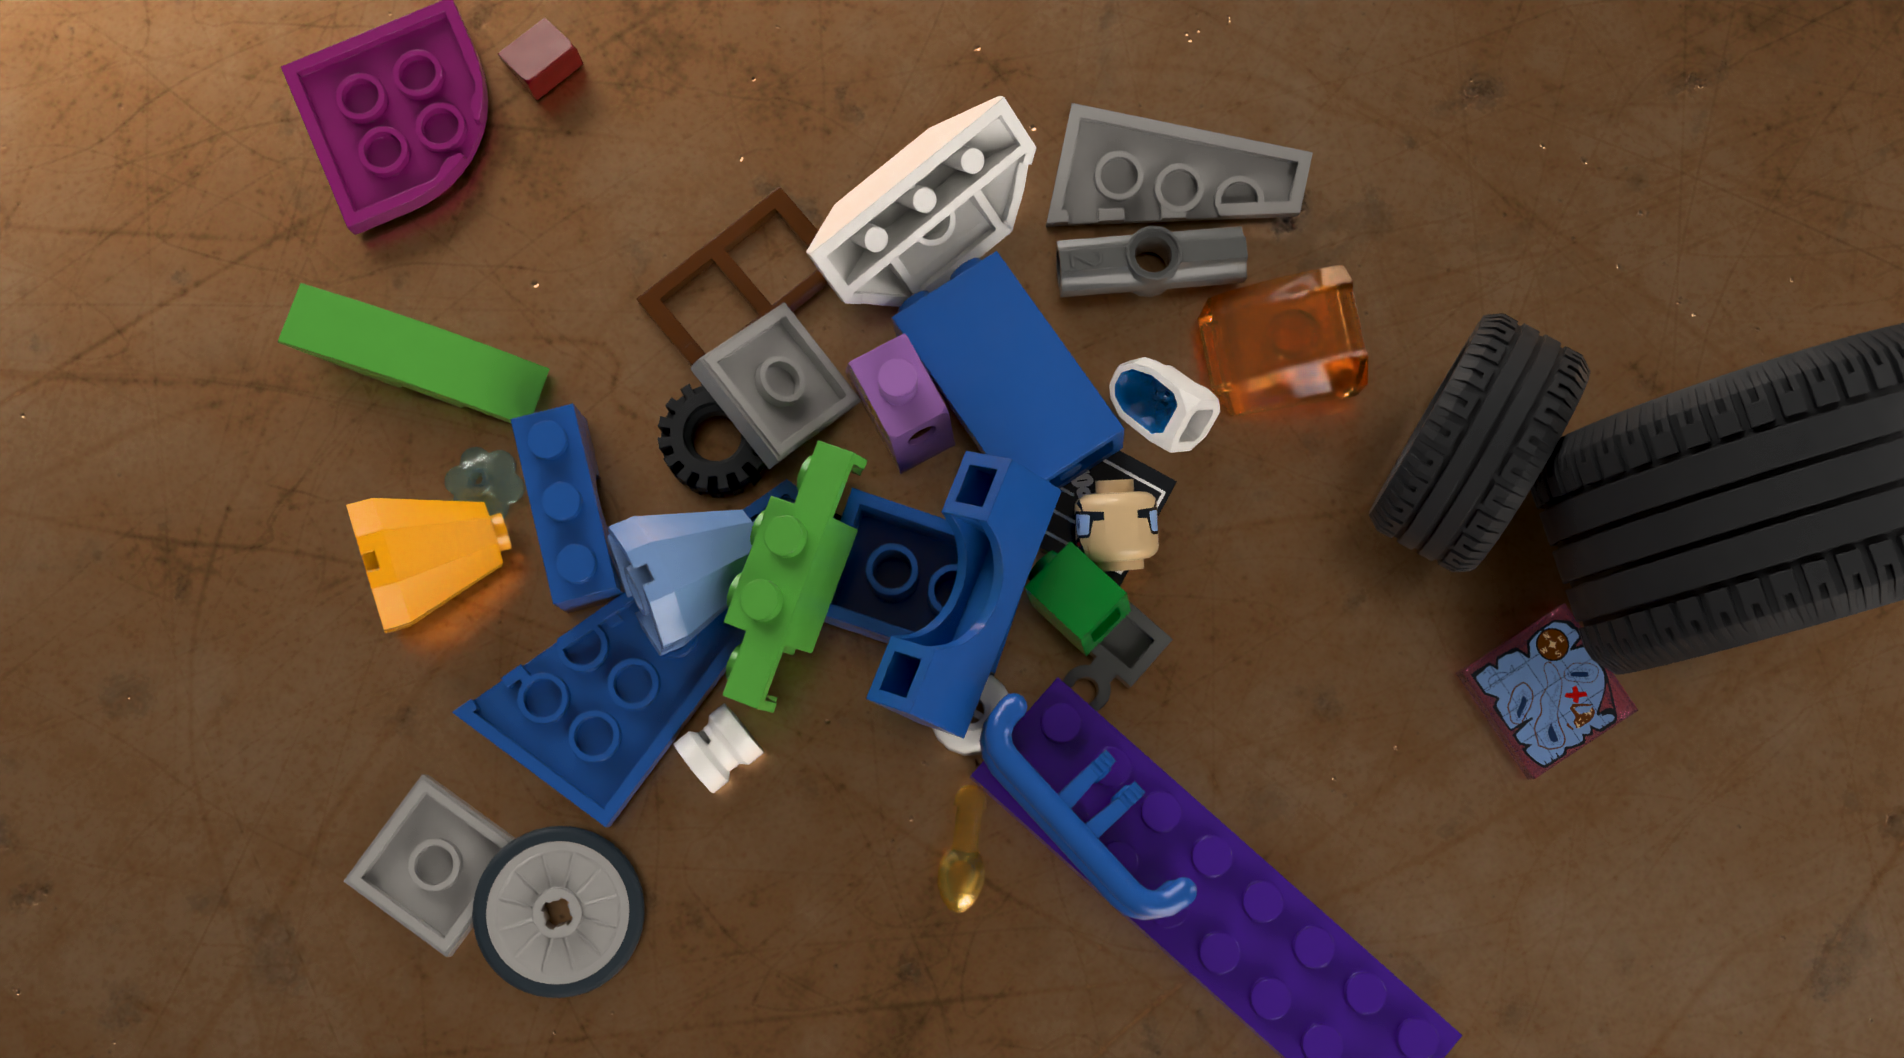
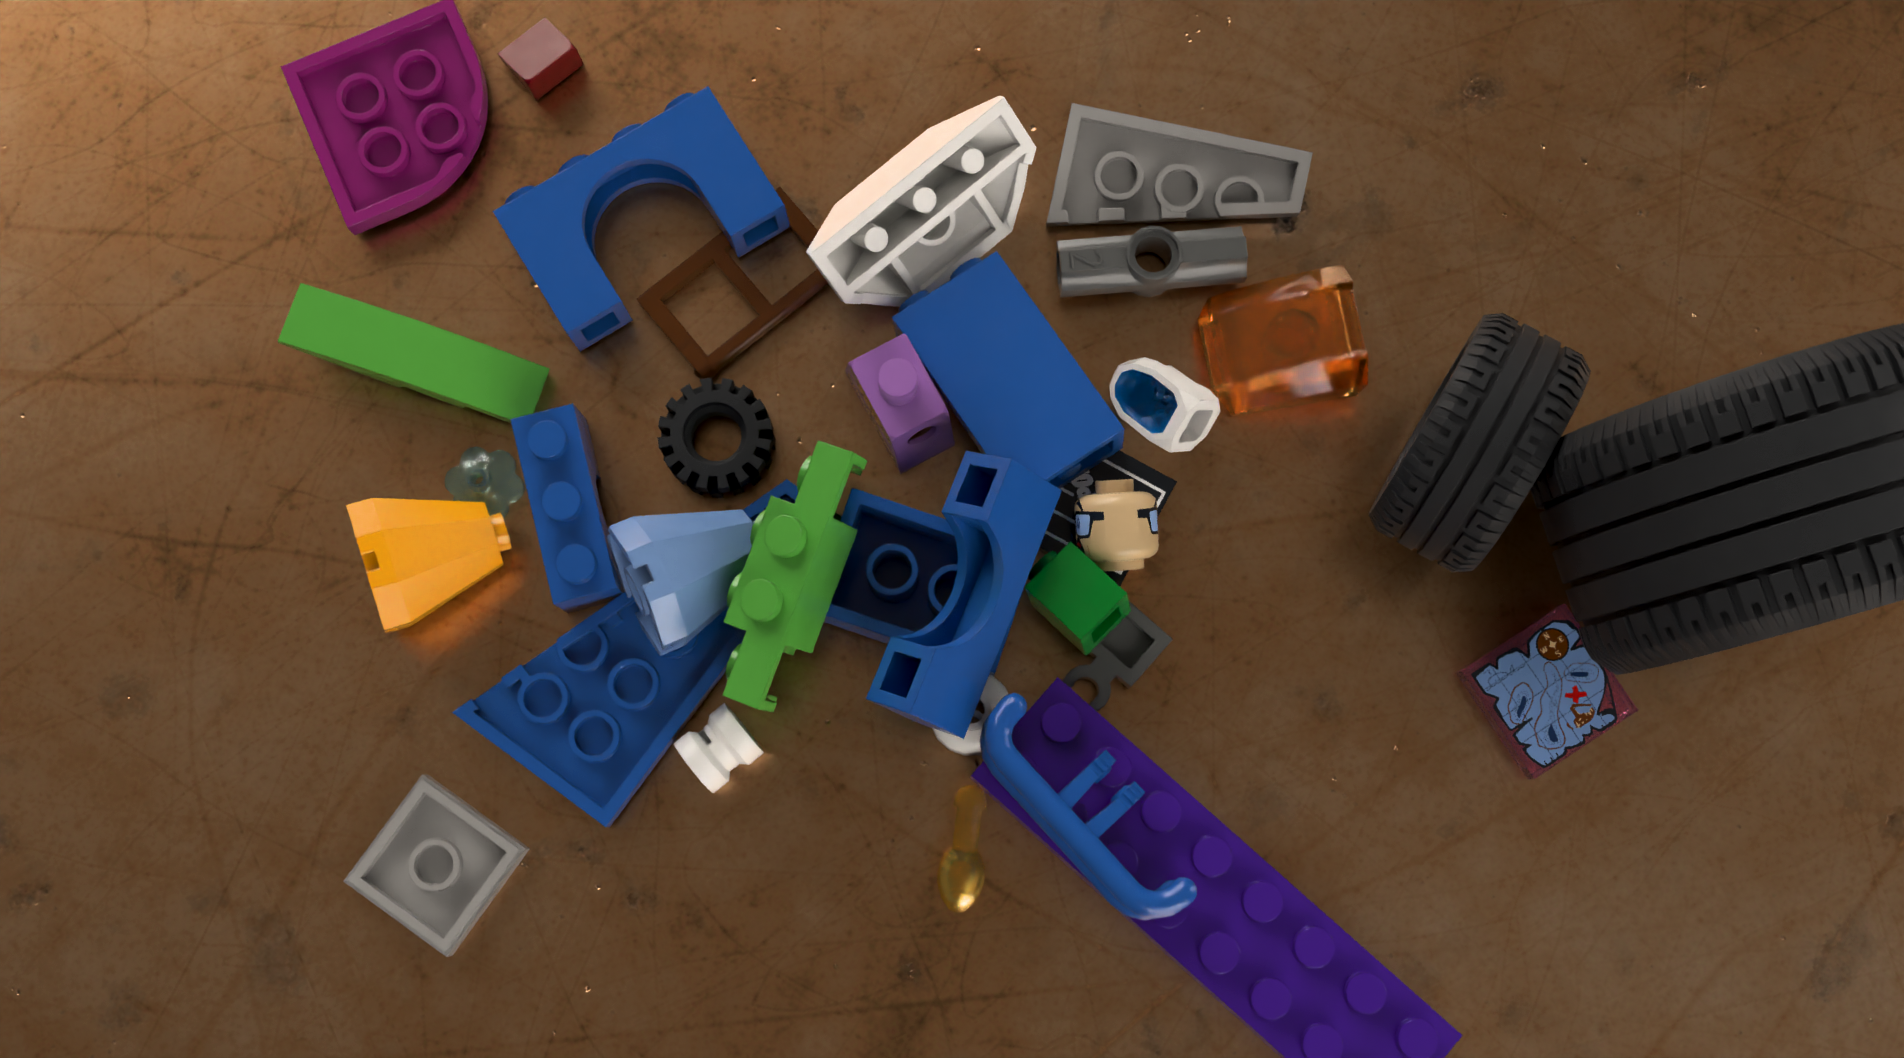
(516, 927): light grey wheel -> none
(683, 146): none -> blue arch
(775, 384): light grey tile -> none

